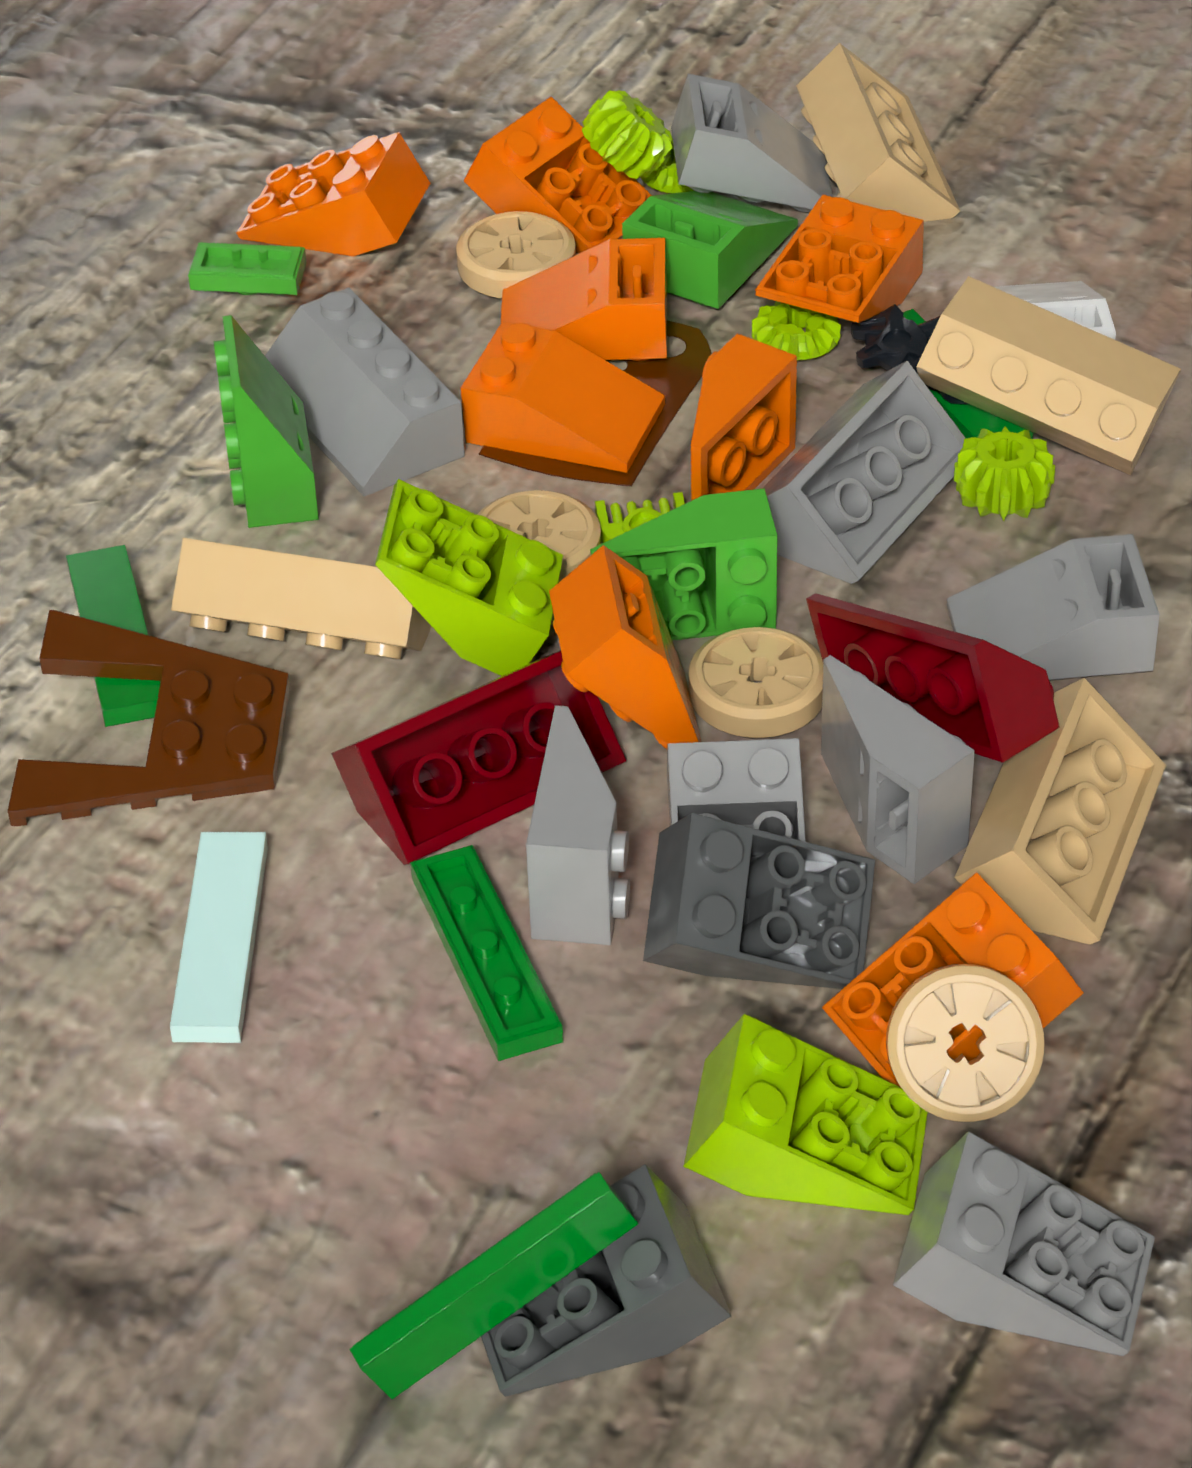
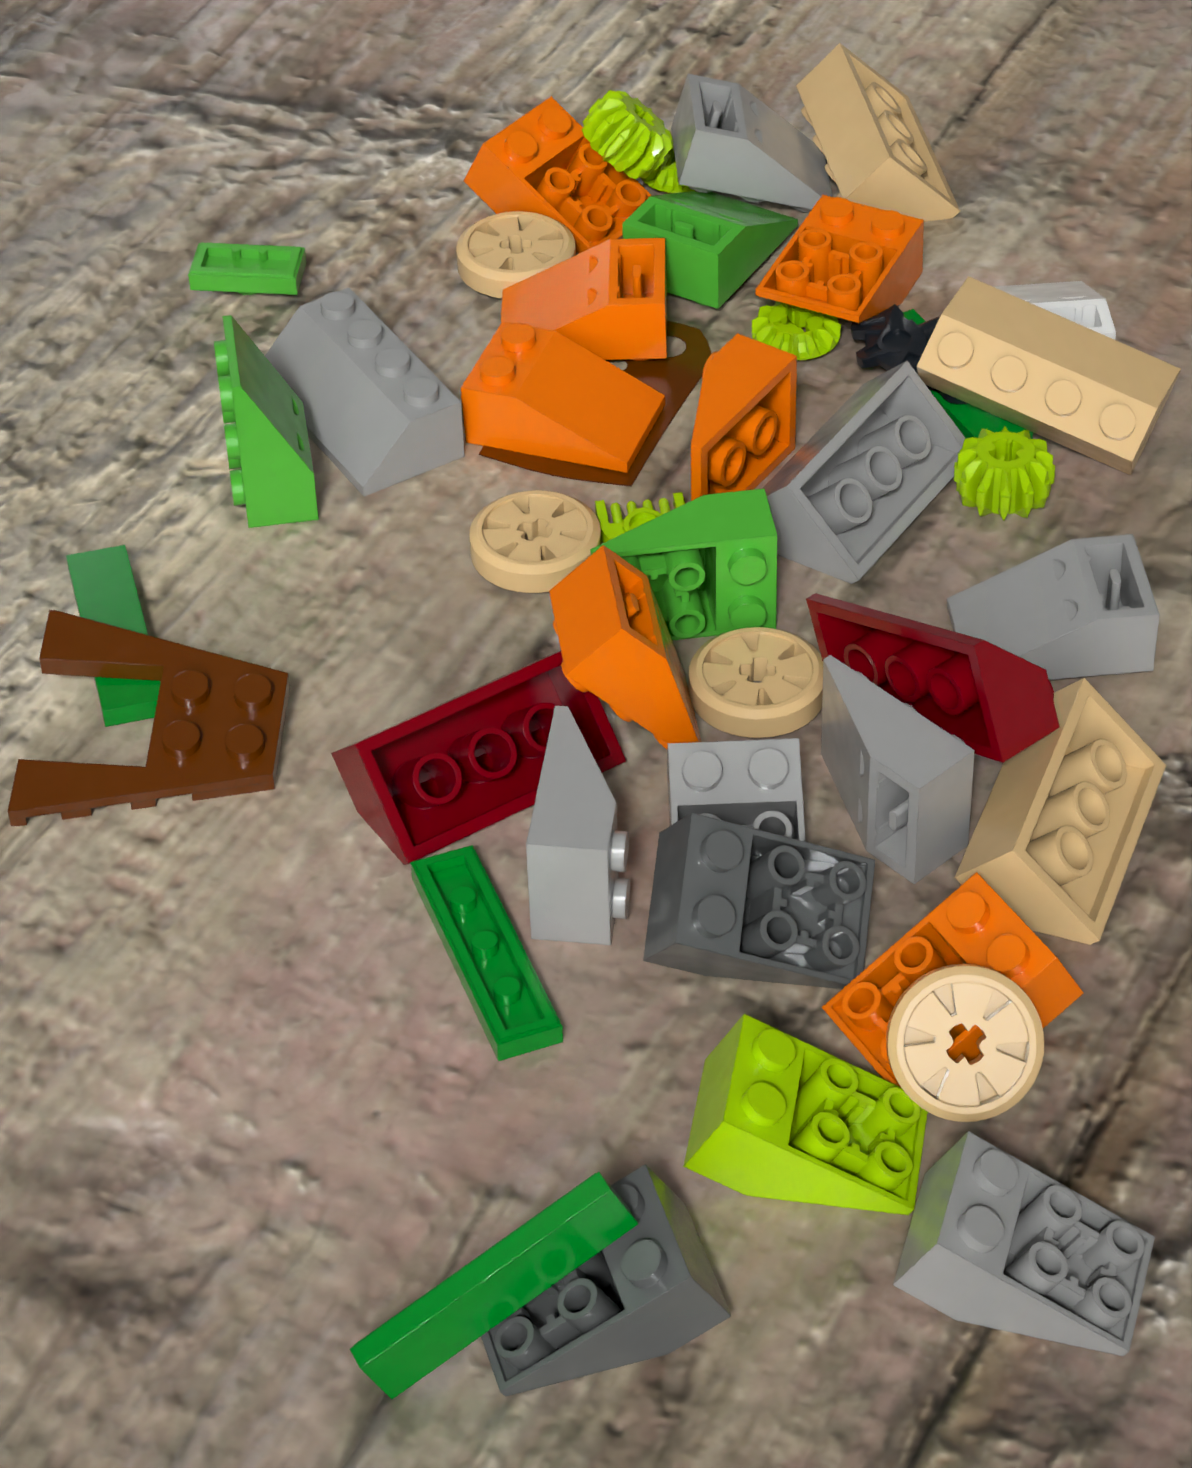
(219, 938): light aqua tile -> none
(295, 594): tan slope -> none
(340, 199): orange slope -> none
(469, 578): lime slope -> none

